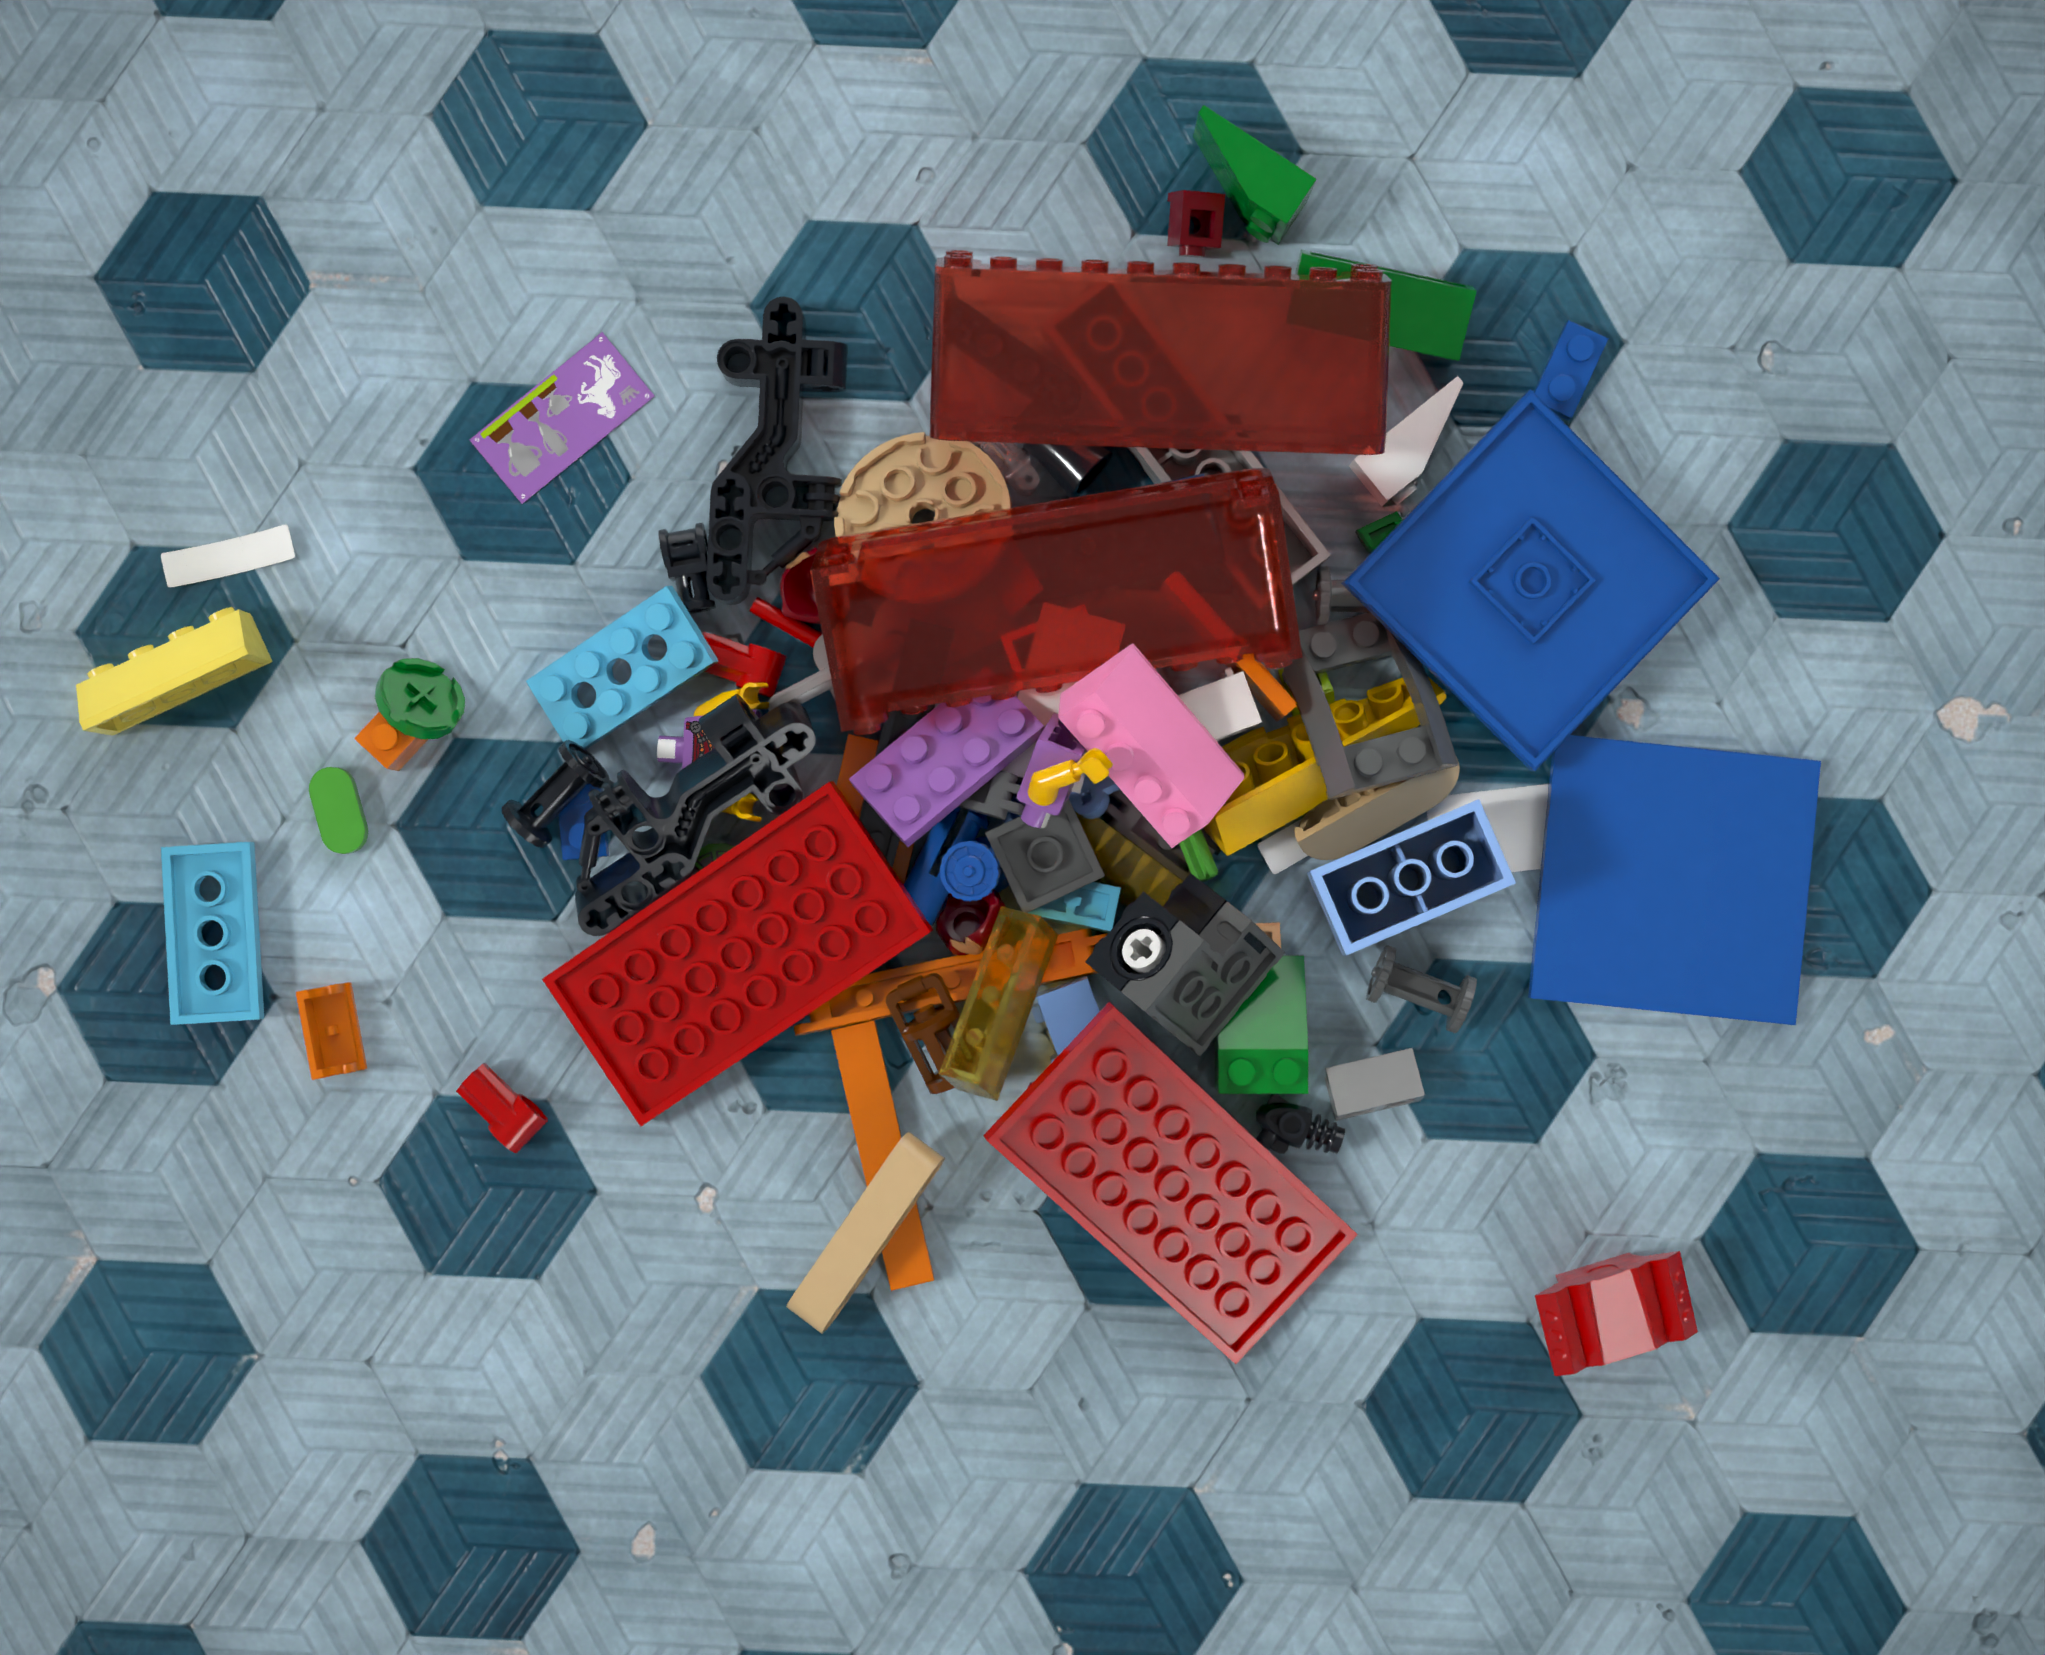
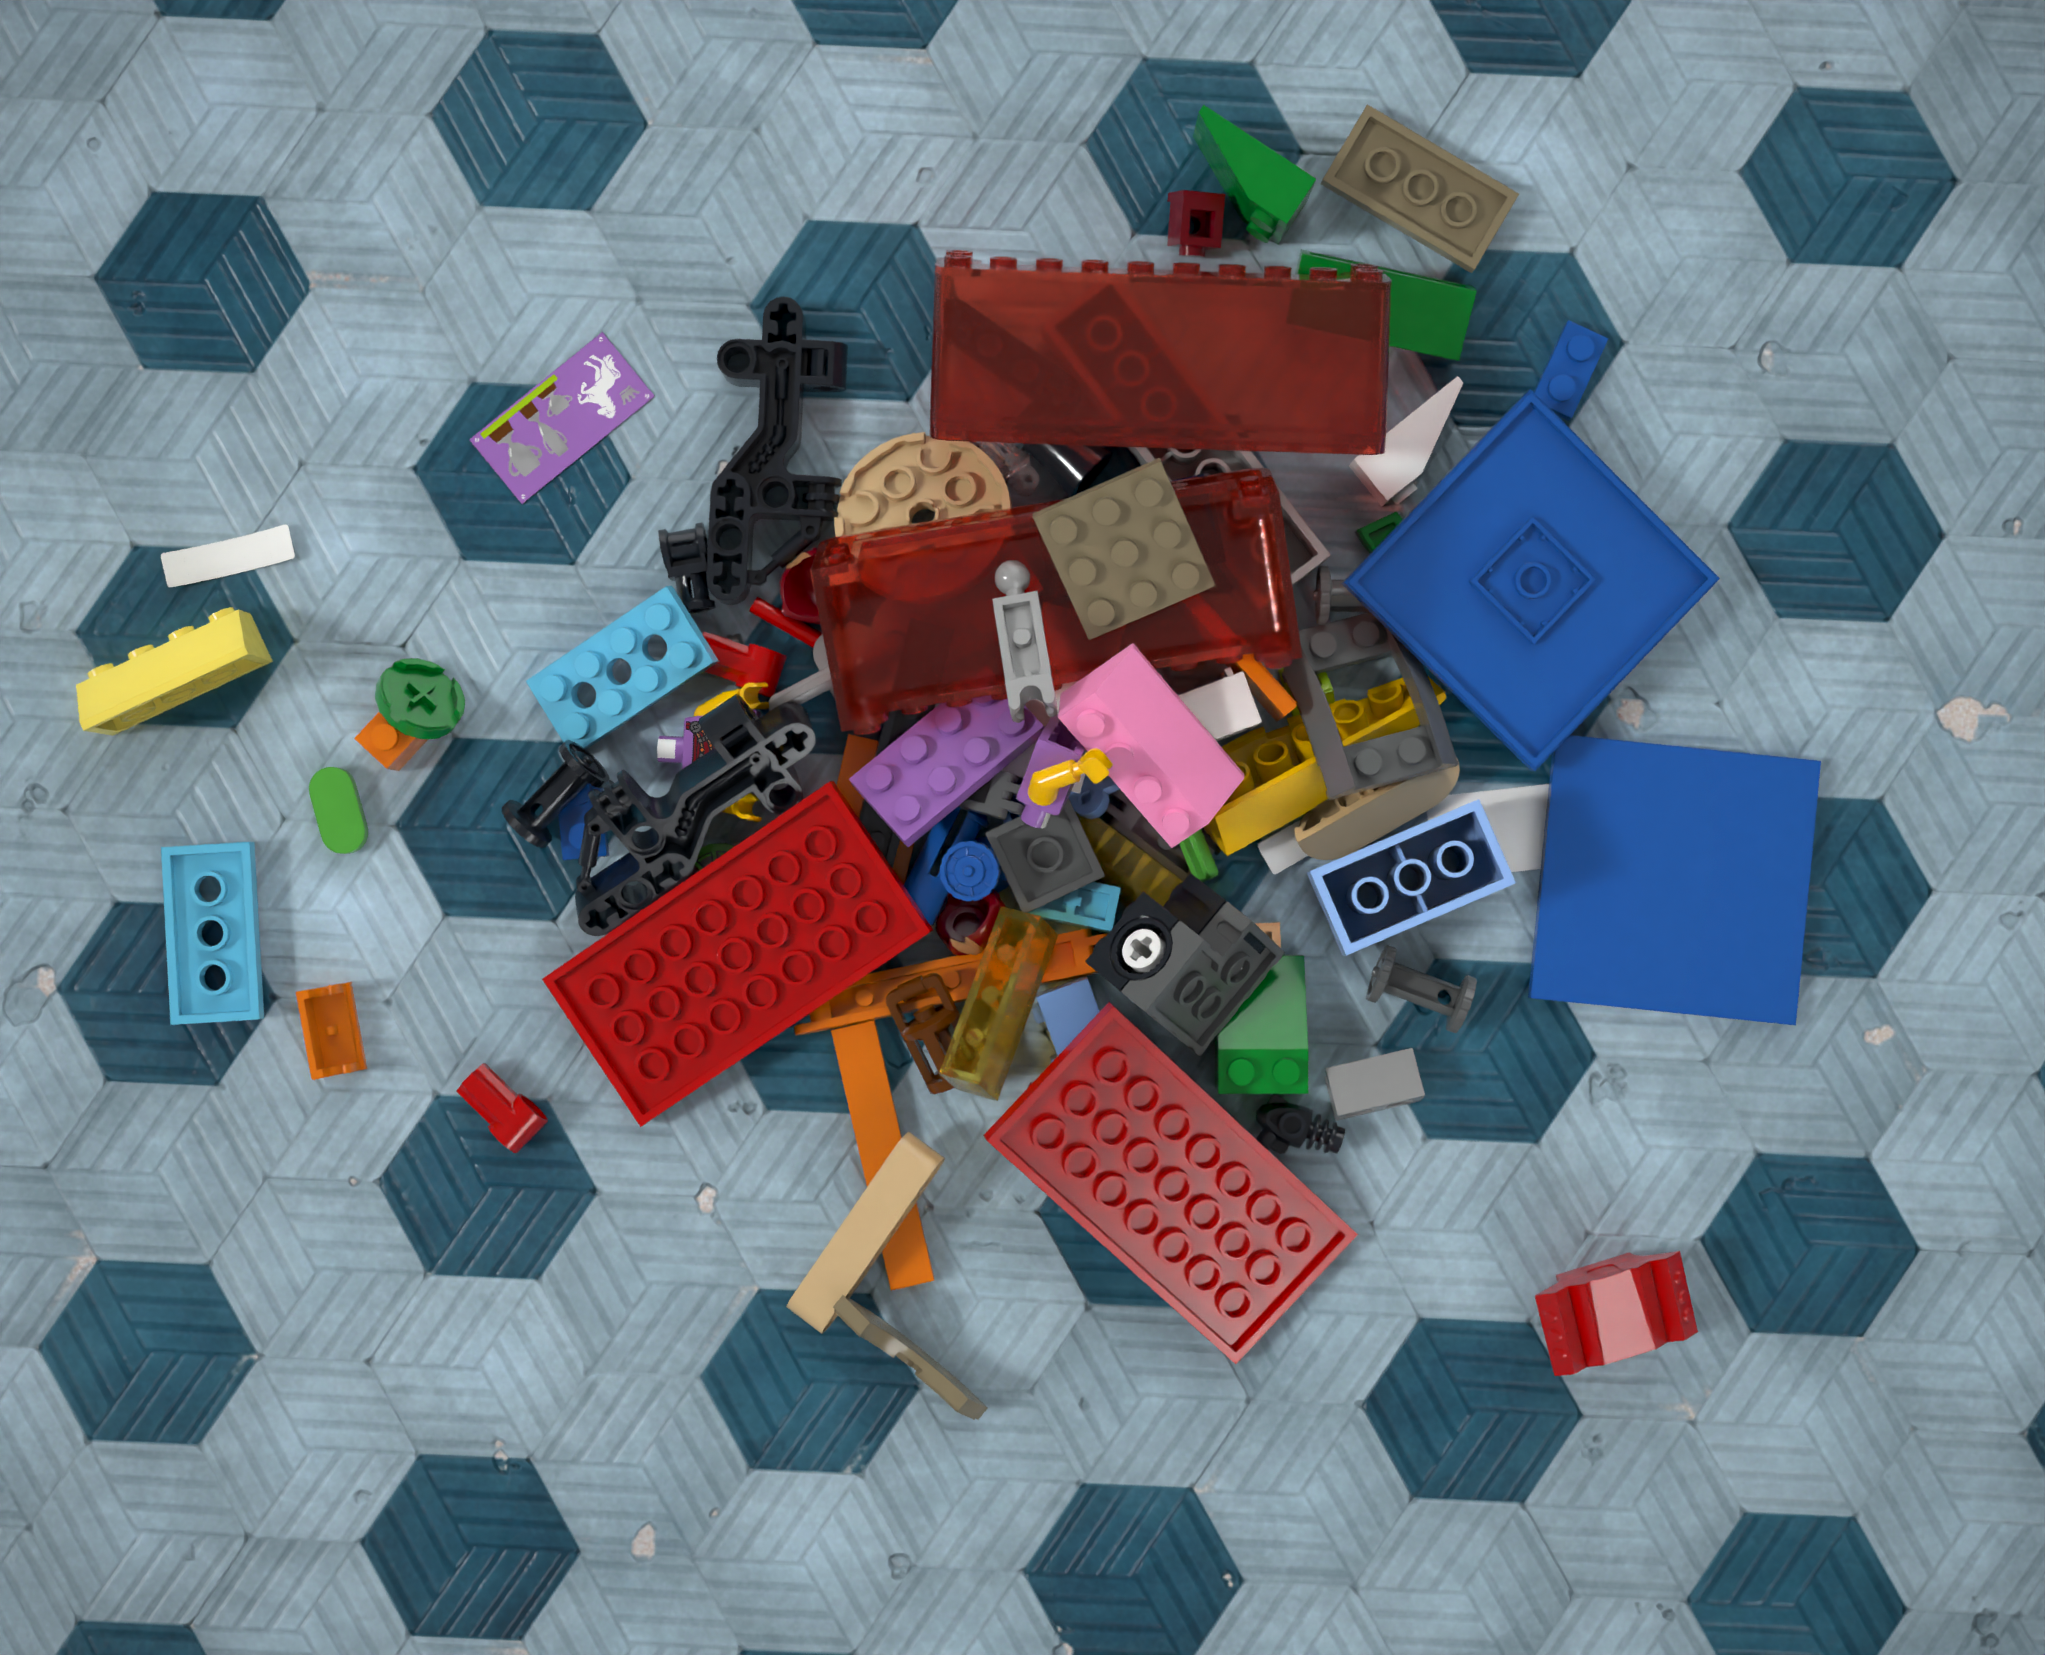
(894, 1343): none -> dark tan tile
(1022, 641): none -> light grey plate
(1124, 549): none -> dark tan plate
(1419, 188): none -> dark tan plate

